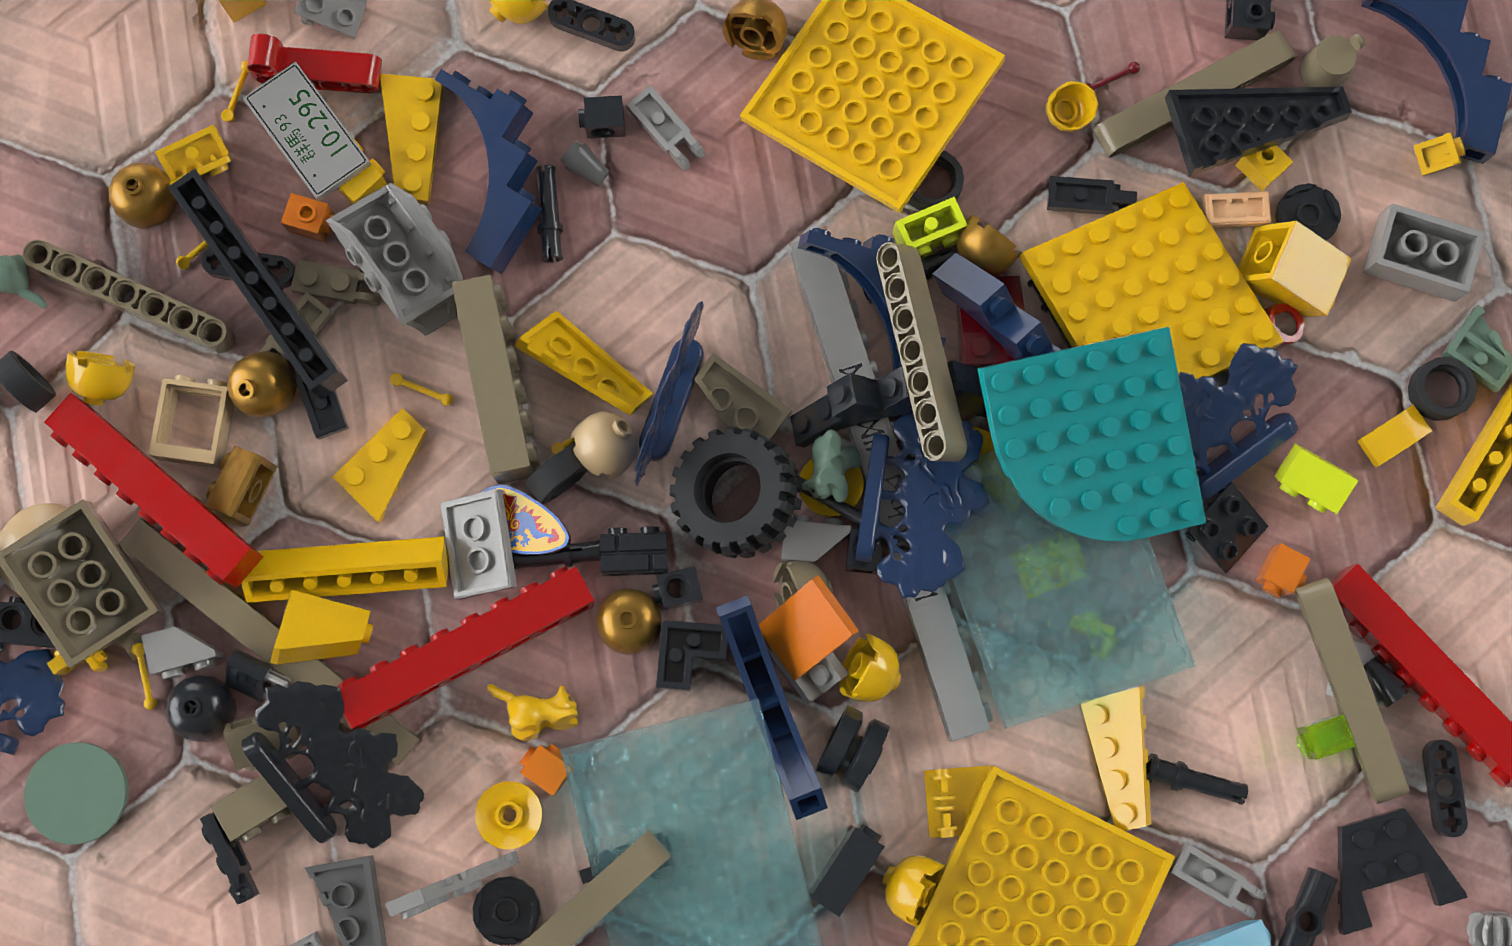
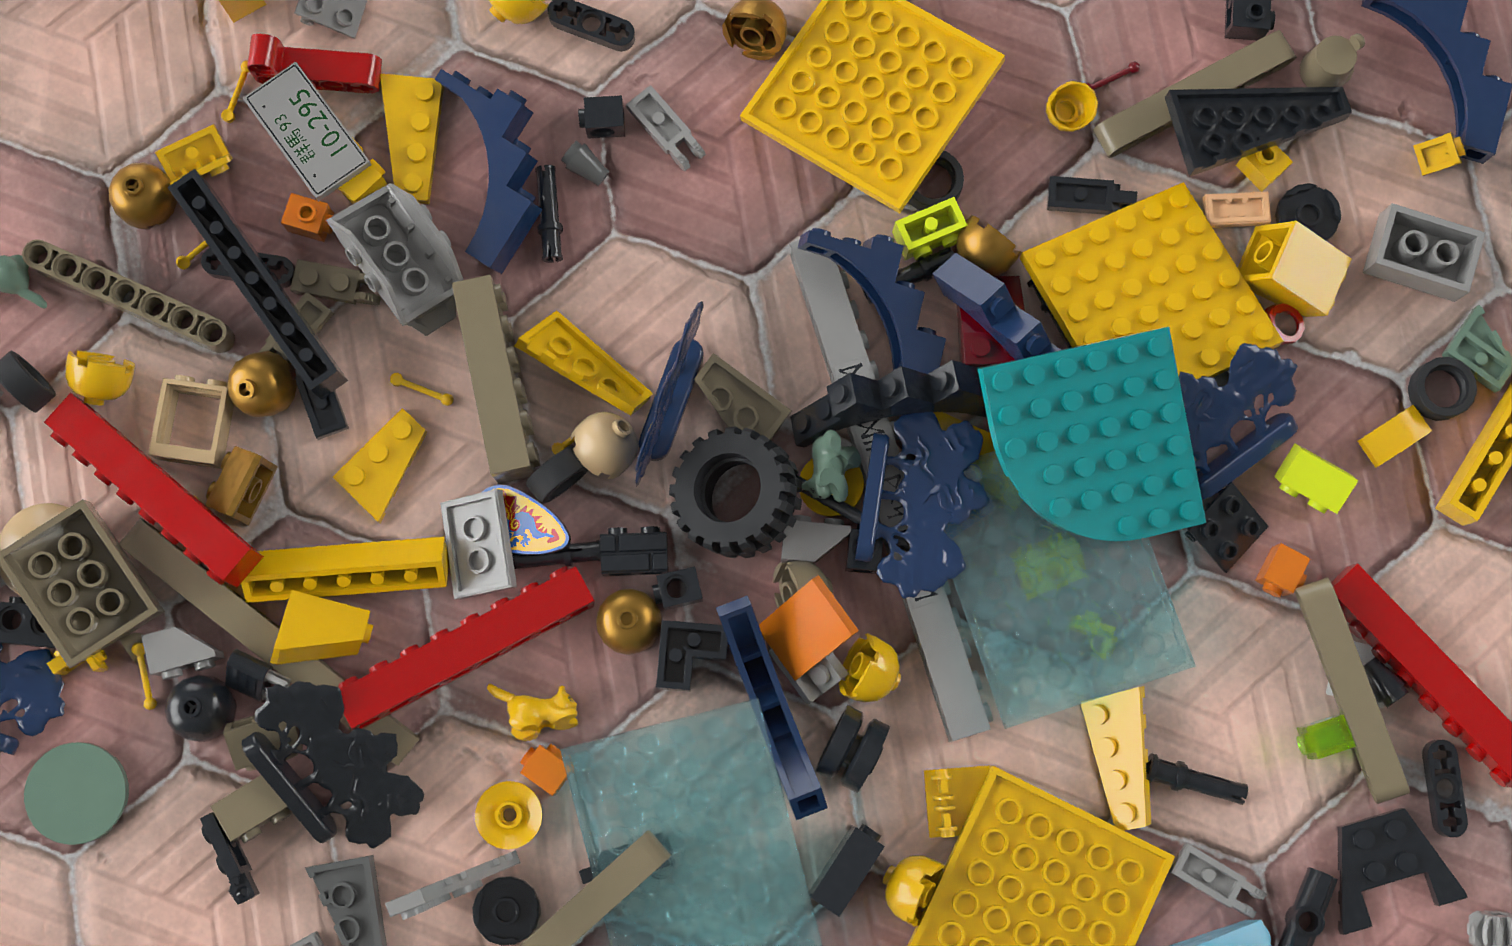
(921, 353): dark tan beam -> none

